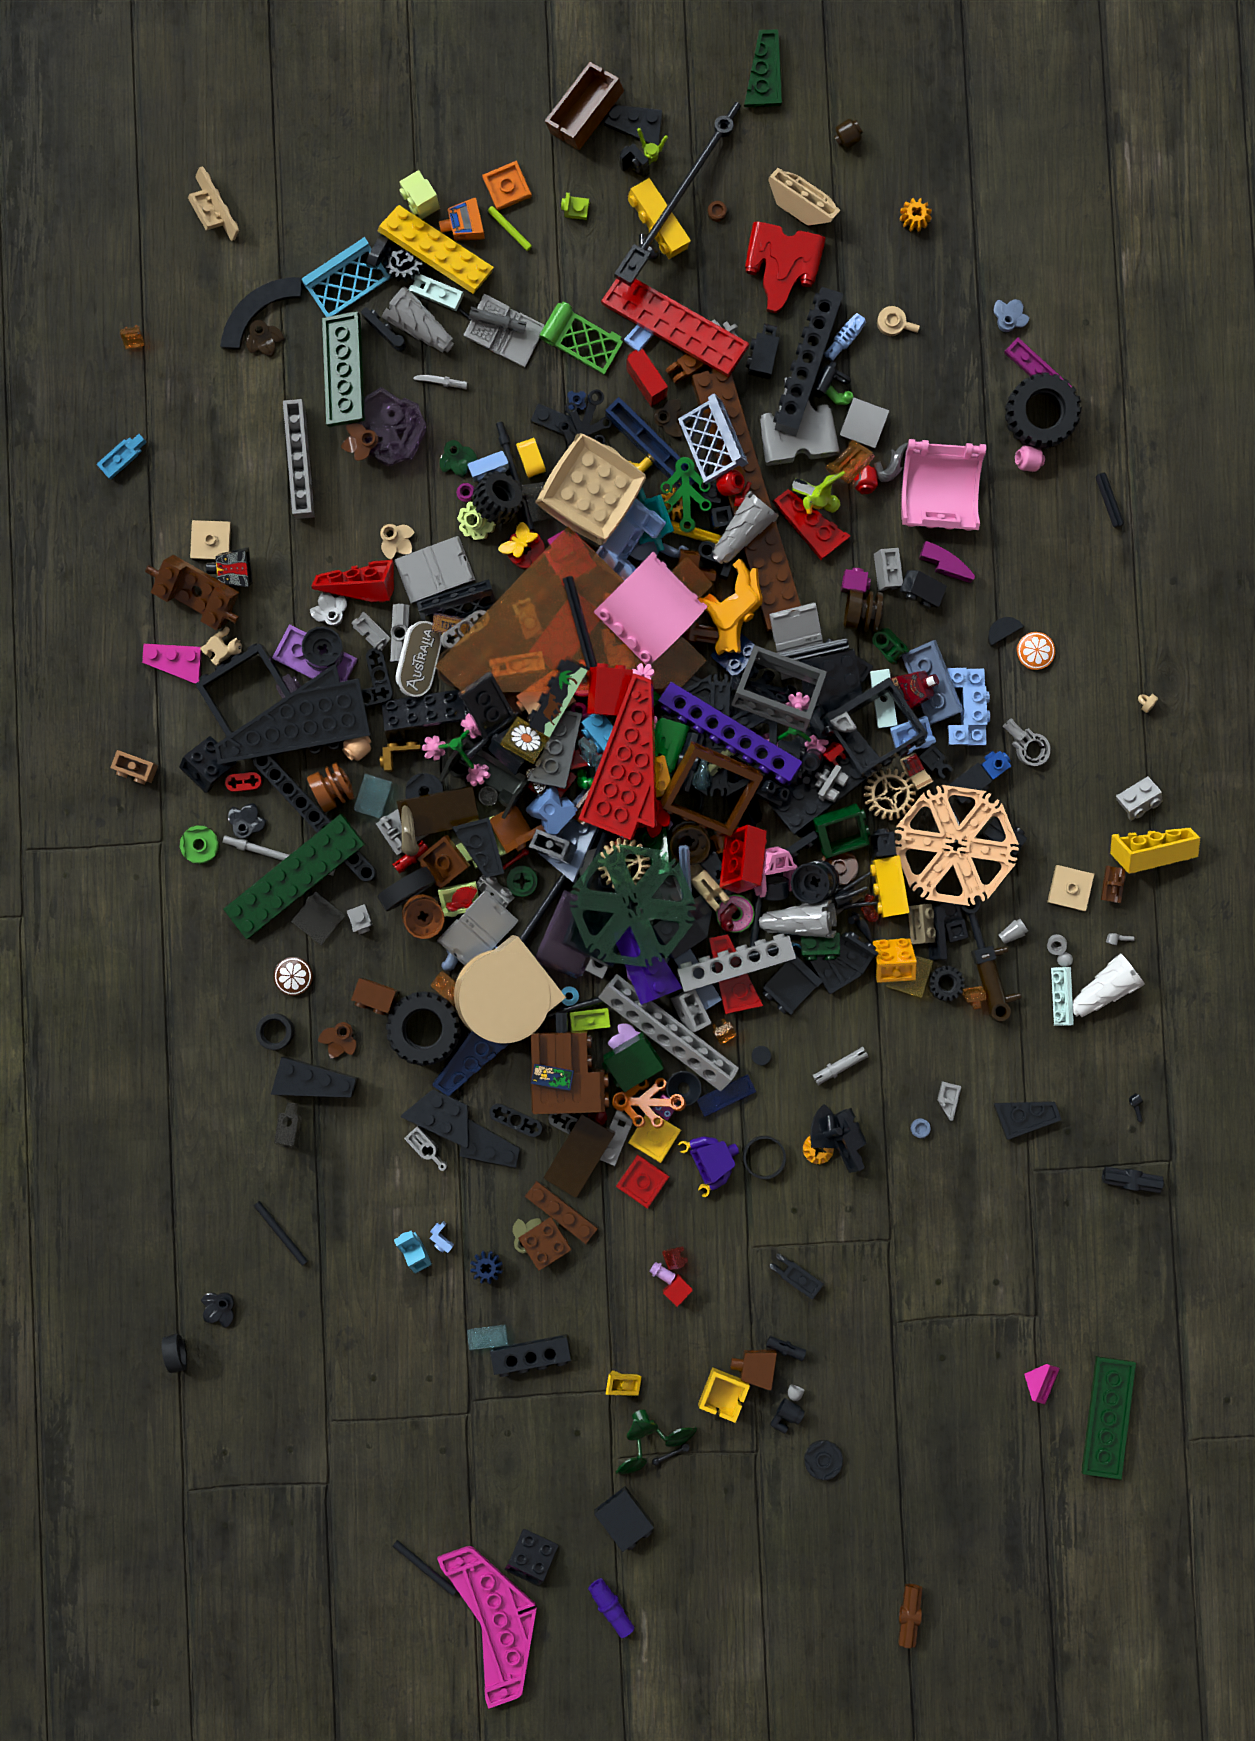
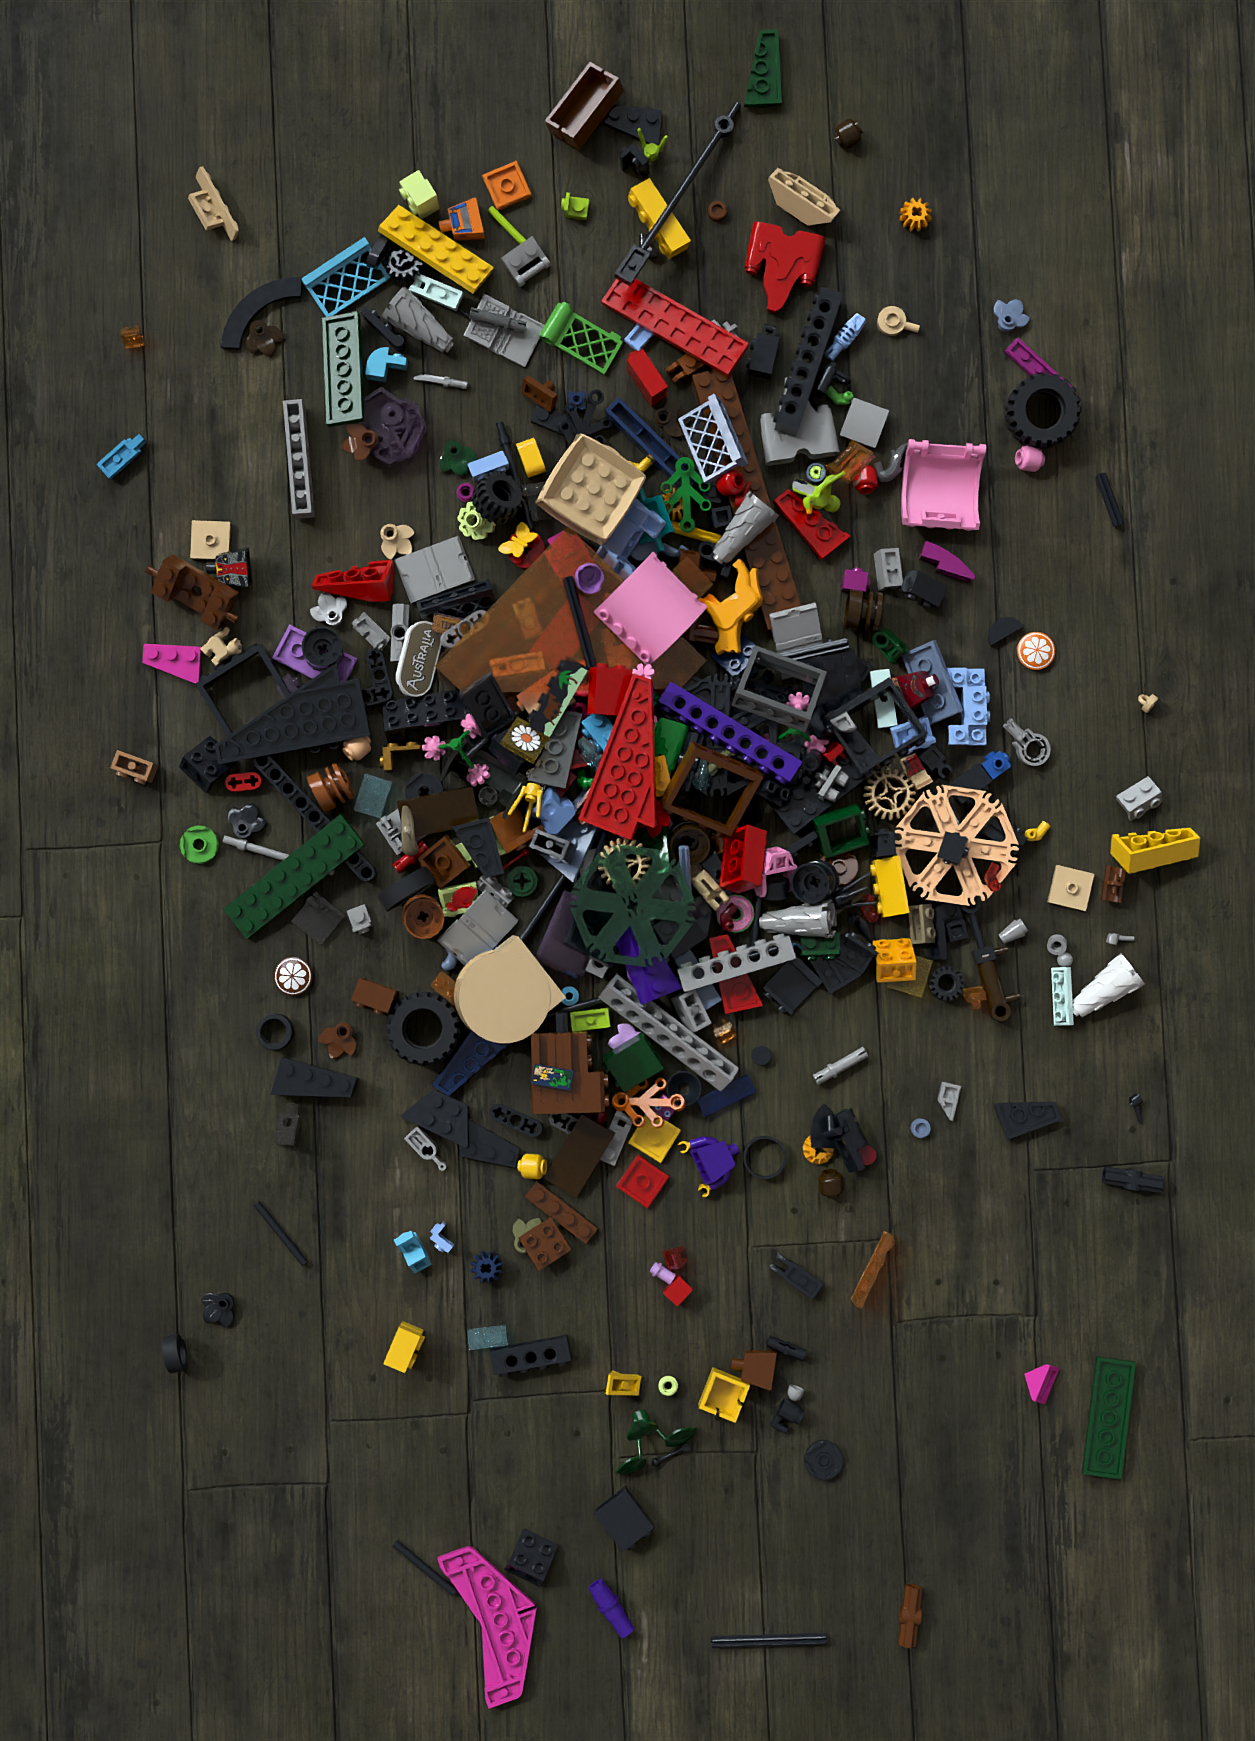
(380, 361): none -> medium azure brick
(402, 1350): none -> yellow piece
(523, 255): none -> light grey plate
(532, 793): none -> yellow plant
(532, 1166): none -> yellow head
(540, 393): none -> reddish brown tile
(589, 578): none -> medium lavender hair
(668, 1392): none -> yellowish green plate
(768, 1640): none -> black axle
(815, 473): none -> tile
(831, 1183): none -> dark brown head
(868, 1154): none -> dark red tile
(871, 1271): none -> clear orange wing
(953, 848): none -> black head
(991, 879): none -> clear red arm
(1037, 833): none -> yellow arm

